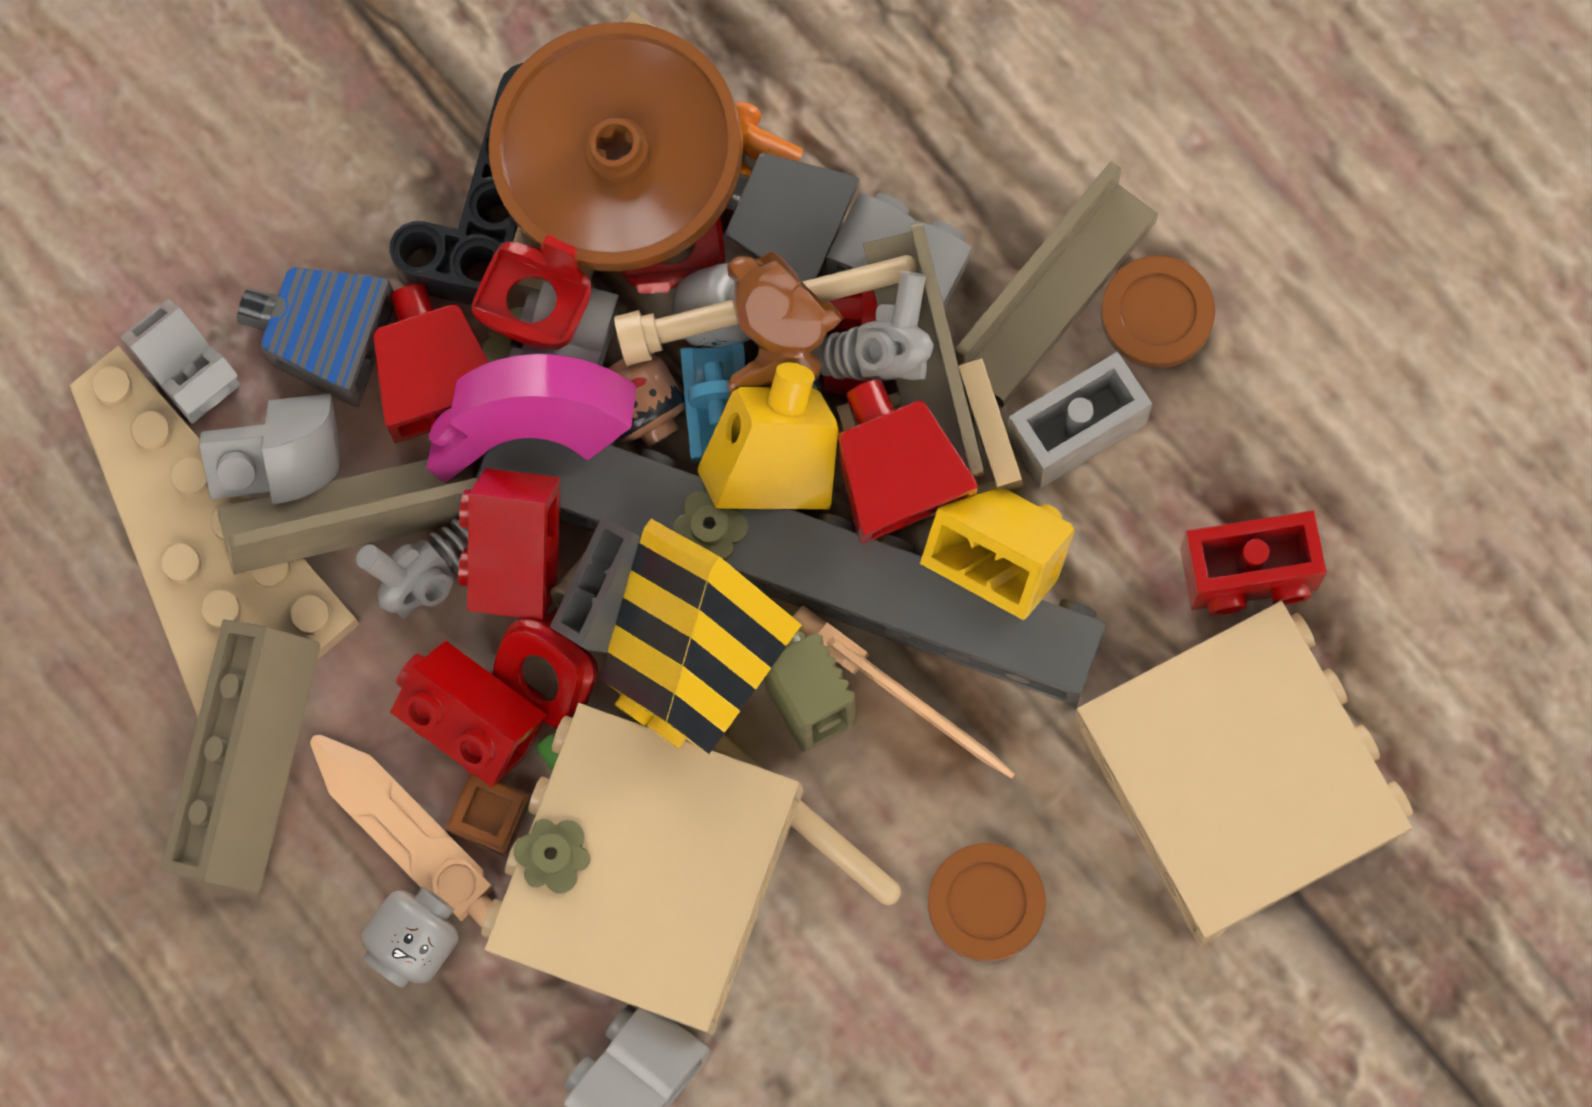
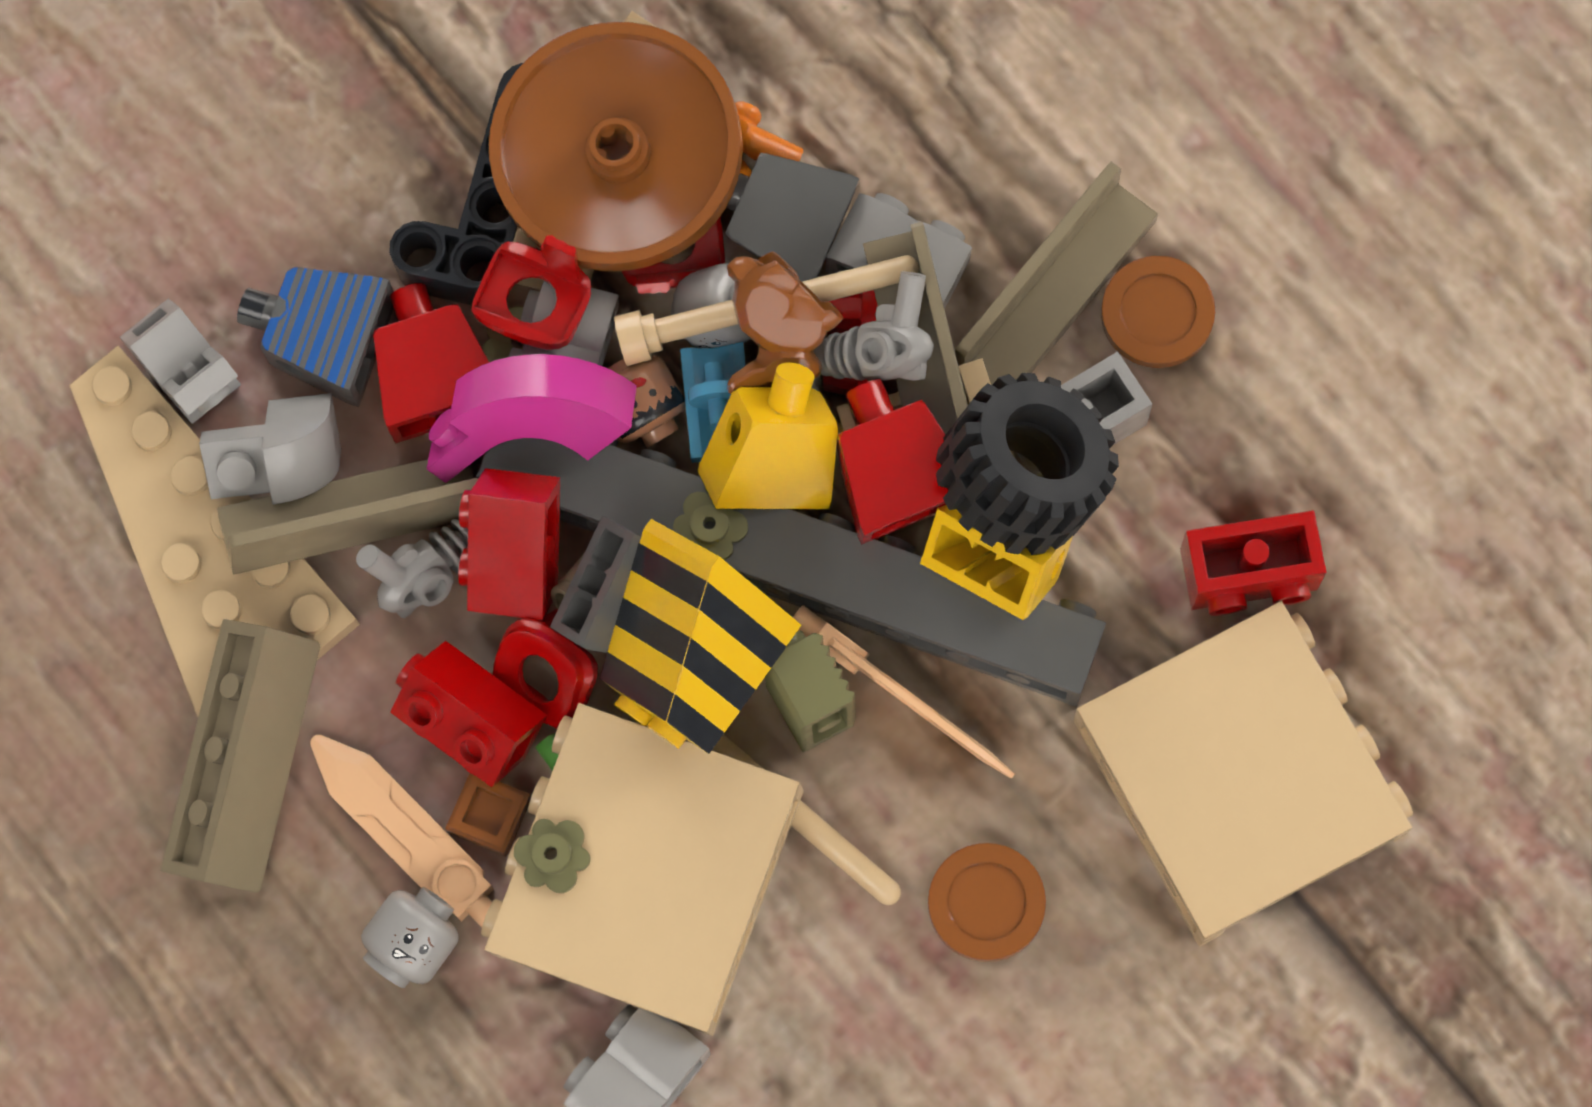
(1051, 432): none -> black tyre

